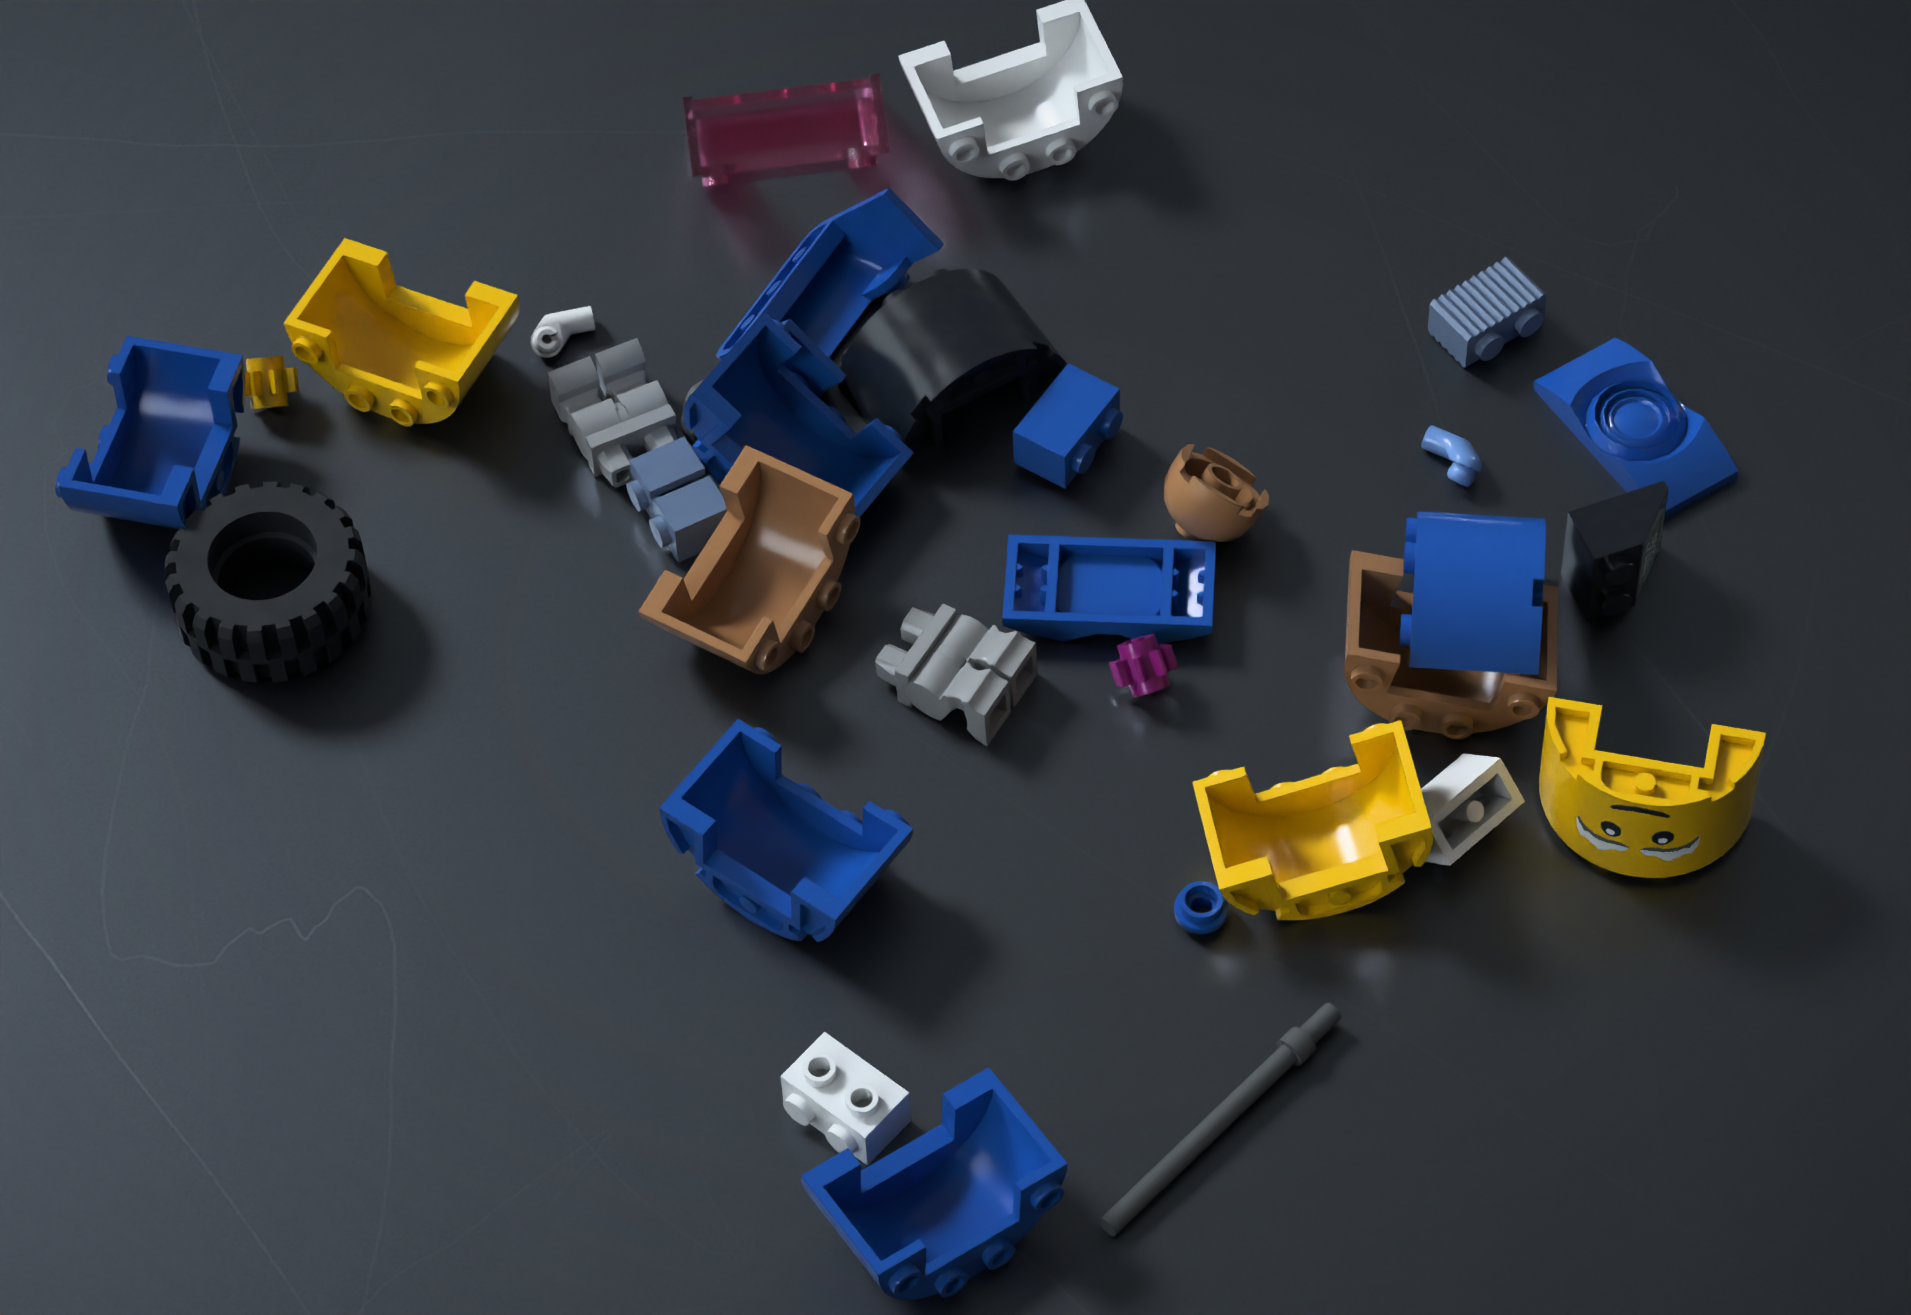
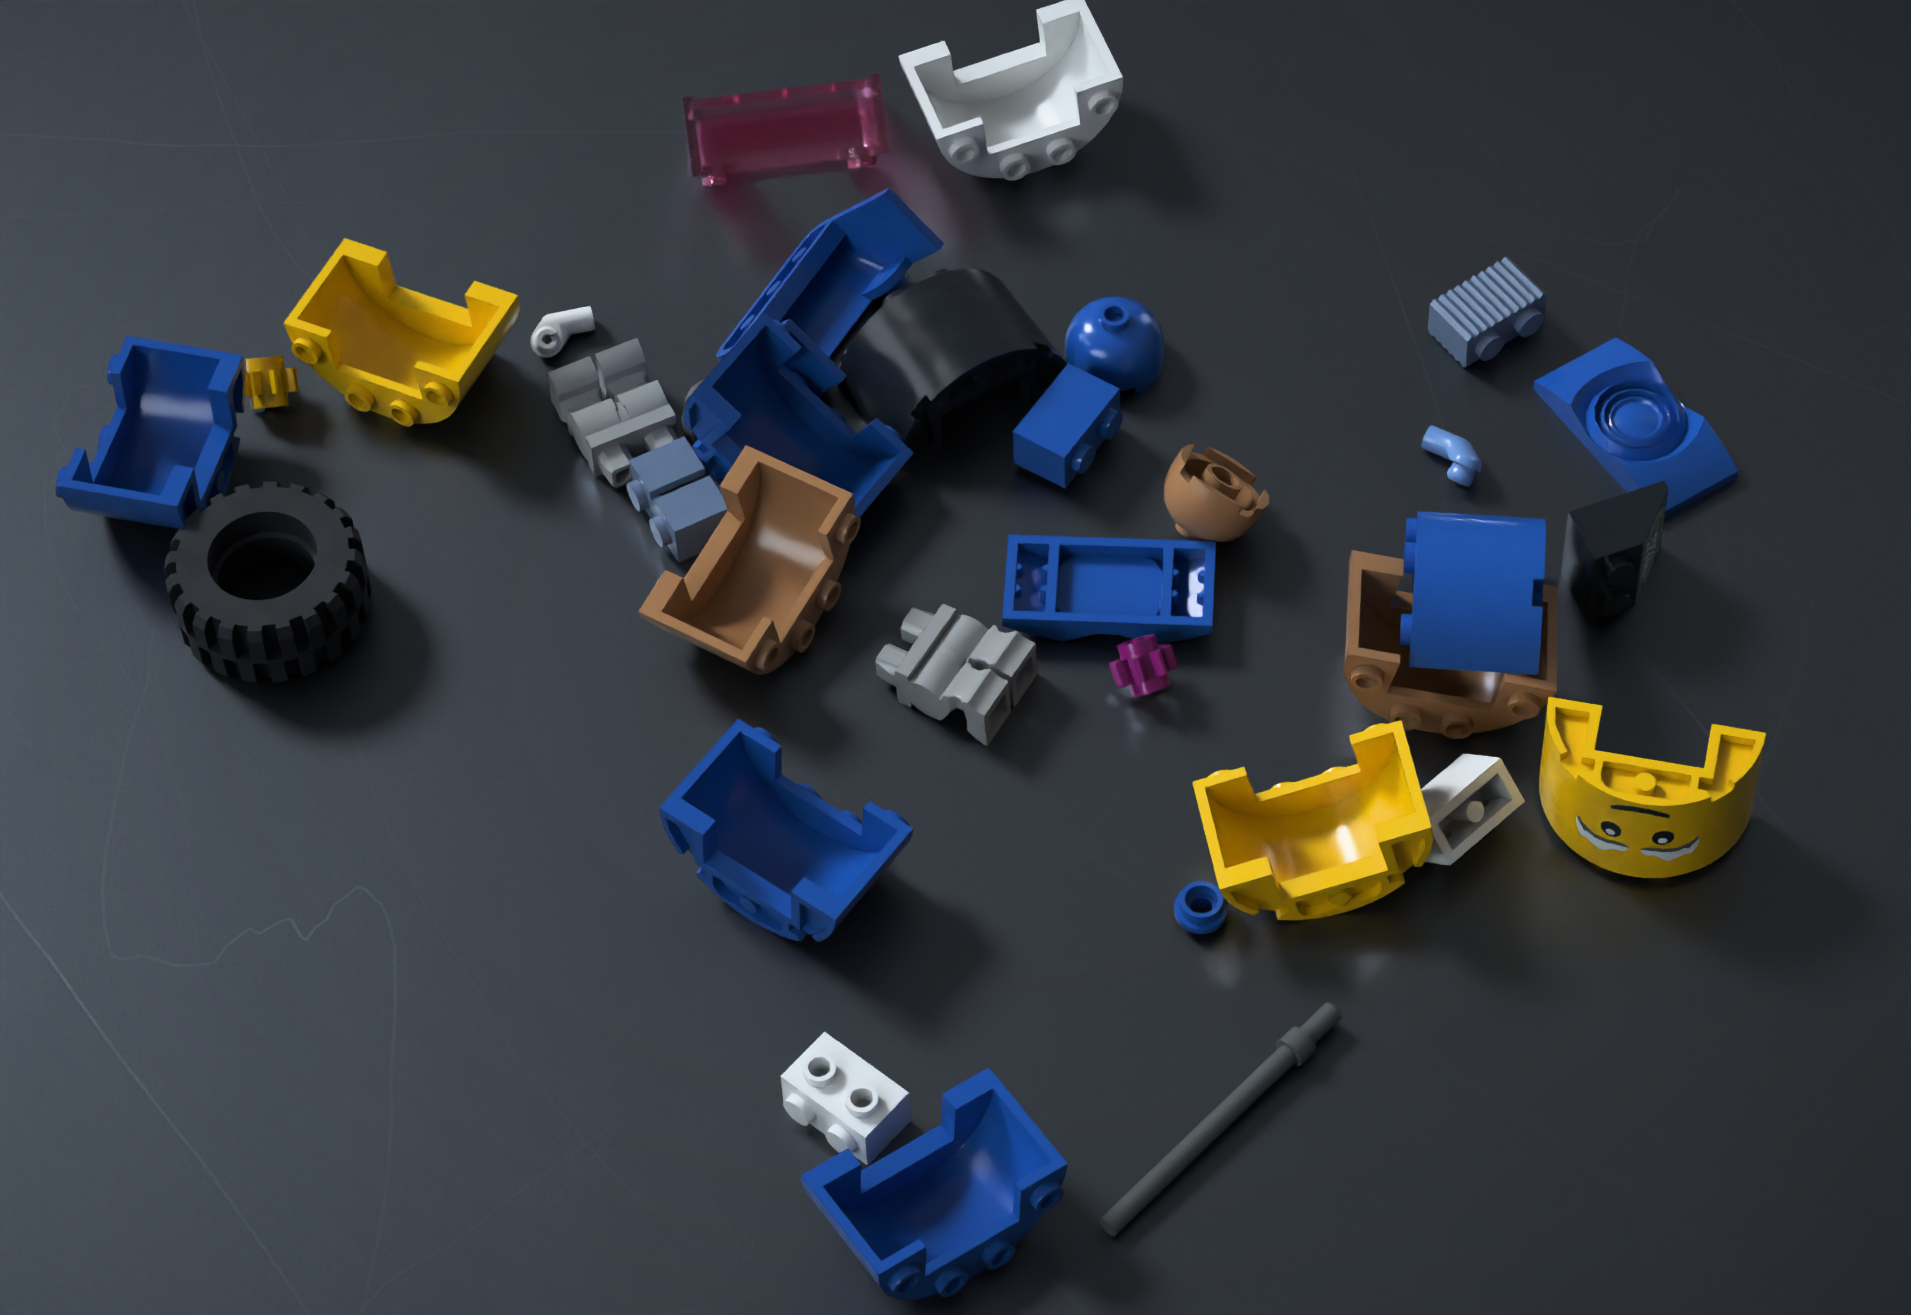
(1116, 343): none -> blue cylinder

